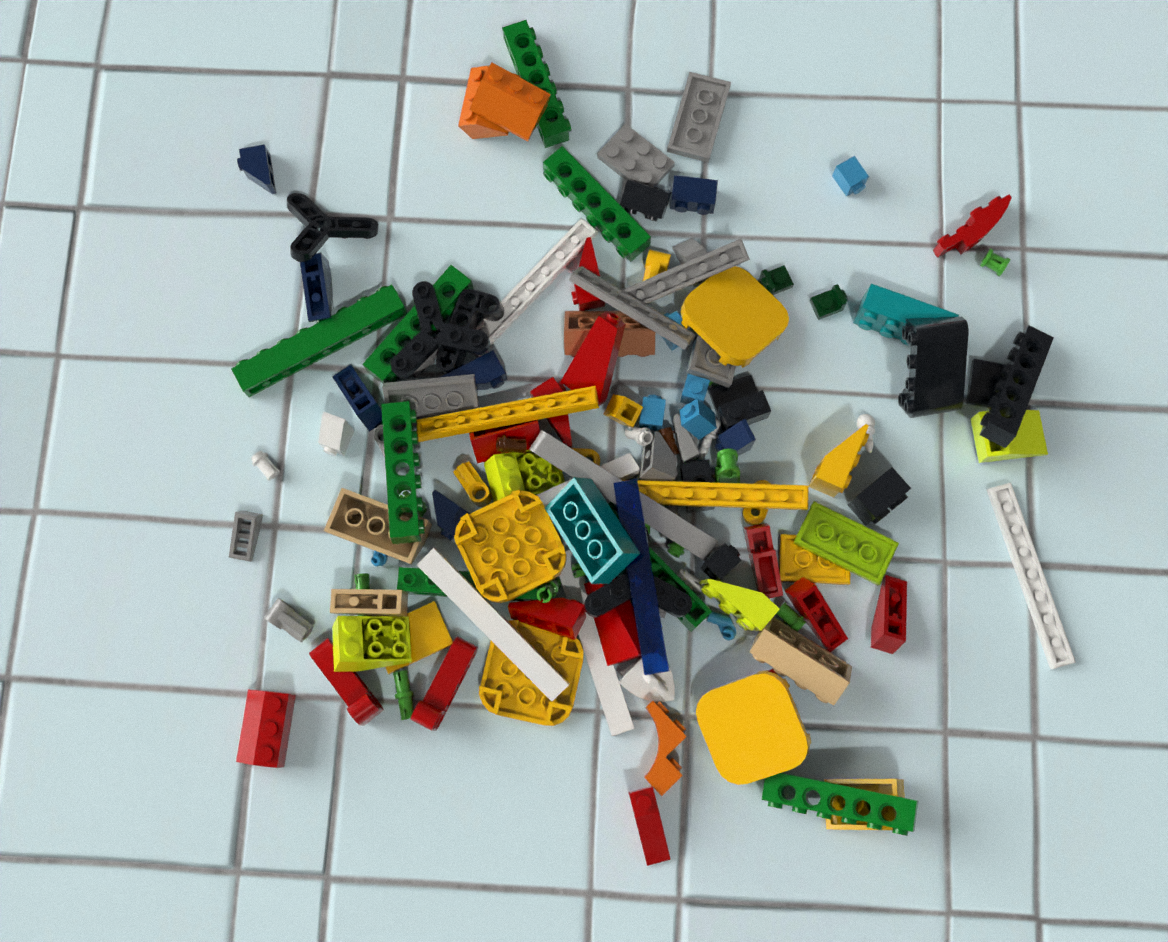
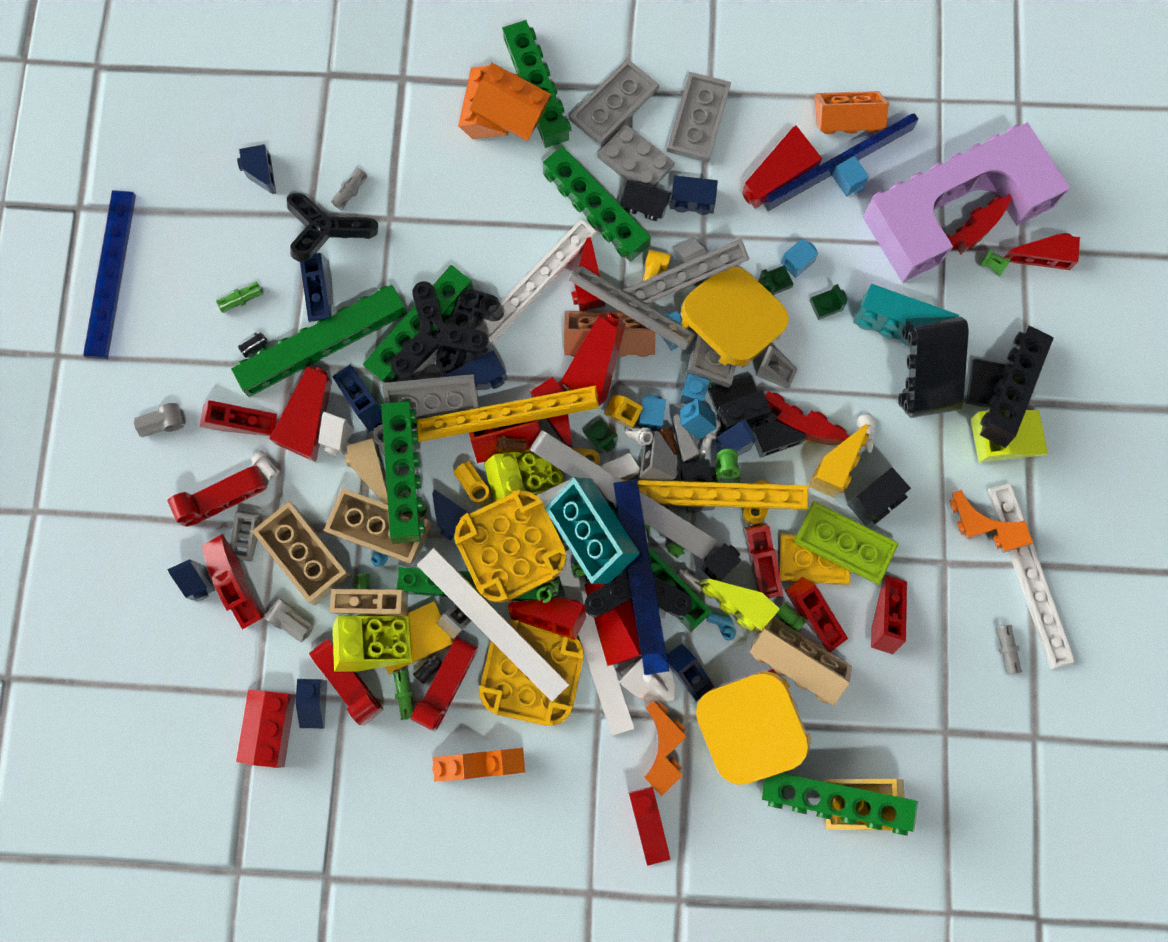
(109, 275): none -> clear blue tile
(167, 419): none -> light grey piece
(192, 580): none -> dark blue slope
(216, 498): none -> red beam
(229, 583): none -> red slope
(237, 419): none -> red slope
(239, 297): none -> bright green pin
(253, 344): none -> black pin
(301, 419): none -> red slope
(301, 553): none -> tan brick
(311, 702): none -> dark blue slope
(349, 188): none -> light grey pin
(366, 462): none -> tan slope
(428, 668): none -> black pin
(453, 621): none -> light grey slope
(478, 765): none -> orange arch
(601, 437): none -> dark green bracket
(614, 102): none -> light grey plate
(689, 672): none -> dark blue slope
(775, 437): none -> black slope
(777, 368): none -> light grey slope
(787, 162): none -> red slope
(799, 257): none -> dark azure brick
(813, 426): none -> red slope
(826, 169): none -> clear blue tile
(851, 112): none -> orange slope
(1003, 165): none -> lavender arch
(1008, 534): none -> orange arch
(1009, 649): none -> light grey pin
(1056, 252): none -> red slope

